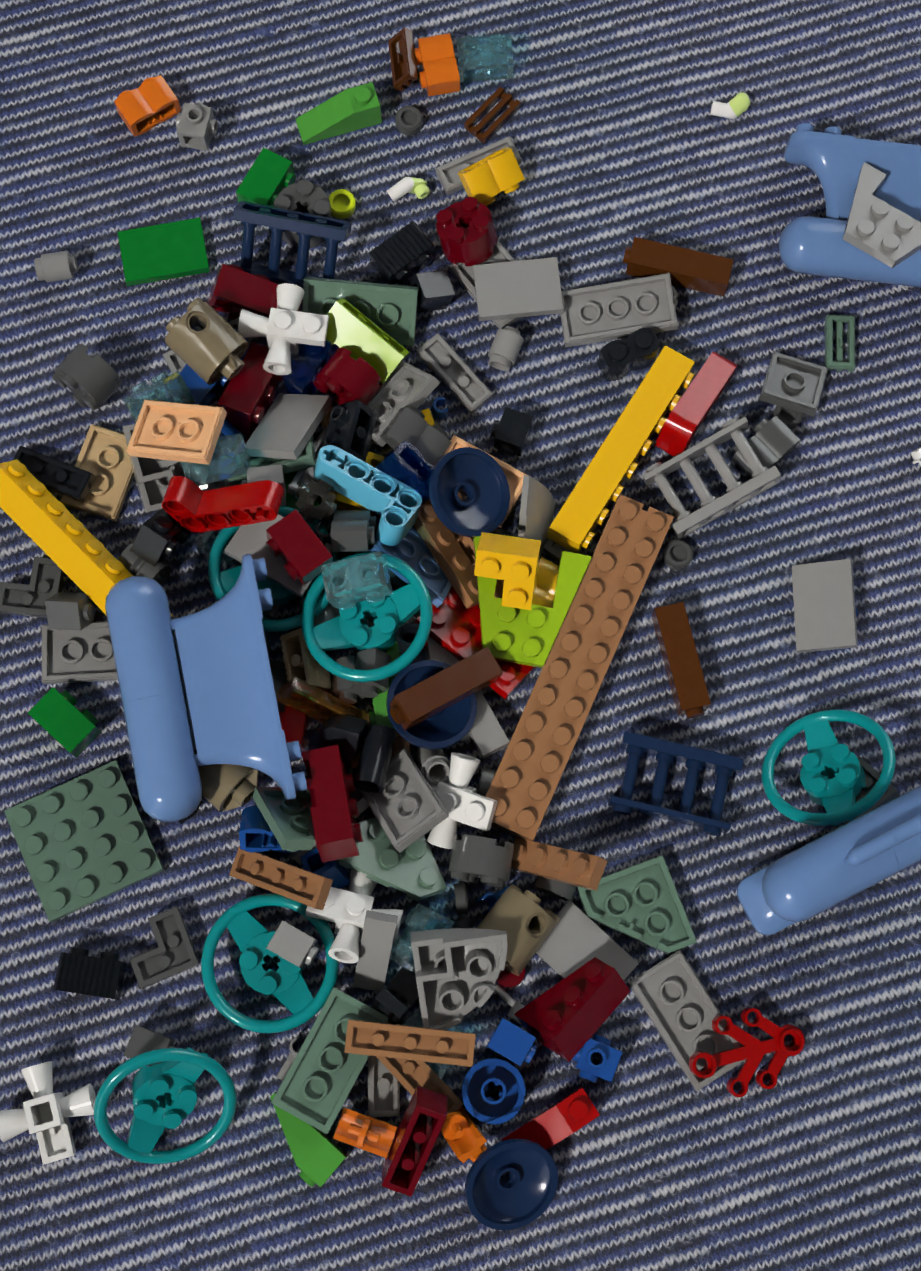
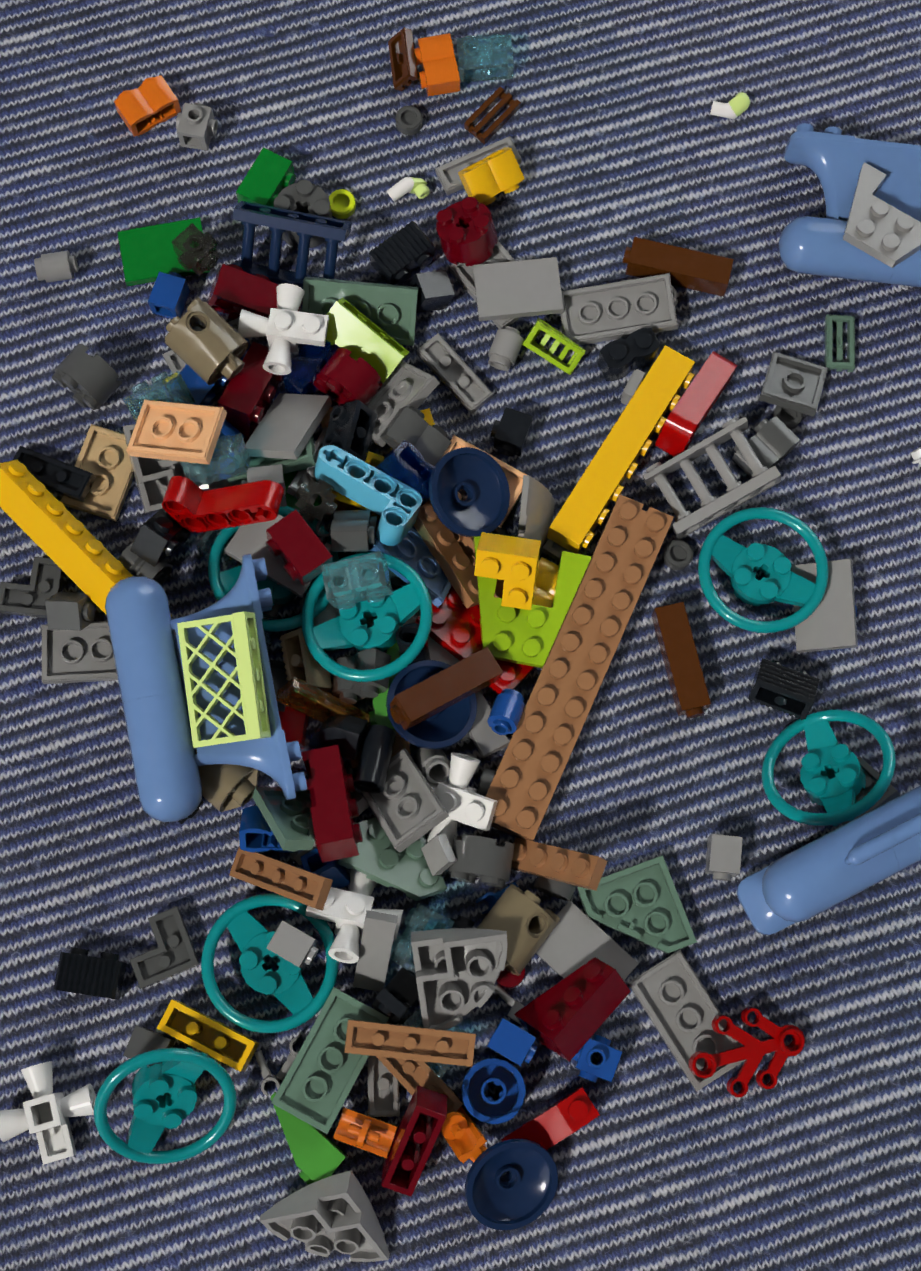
(64, 721): green brick -> none
(83, 841): sand green plate -> none
(169, 295): none -> blue brick
(196, 250): none -> clear smoke brick
(208, 1035): none -> yellow brick
(249, 675): none -> yellowish green fence
(265, 1072): none -> light grey hand
(329, 1217): none -> light grey brick
(341, 114): bright green slope -> none
(438, 854): none -> light grey tile
(439, 414): blue hand -> none
(461, 898): dark grey tile -> none
(506, 712): none -> blue brick
(539, 349): none -> lime slope
(632, 385): none -> light grey tile
(694, 759): dark blue fence -> none
(723, 856): none -> light grey brick
(780, 581): none -> teal piece
(783, 688): none -> black brick

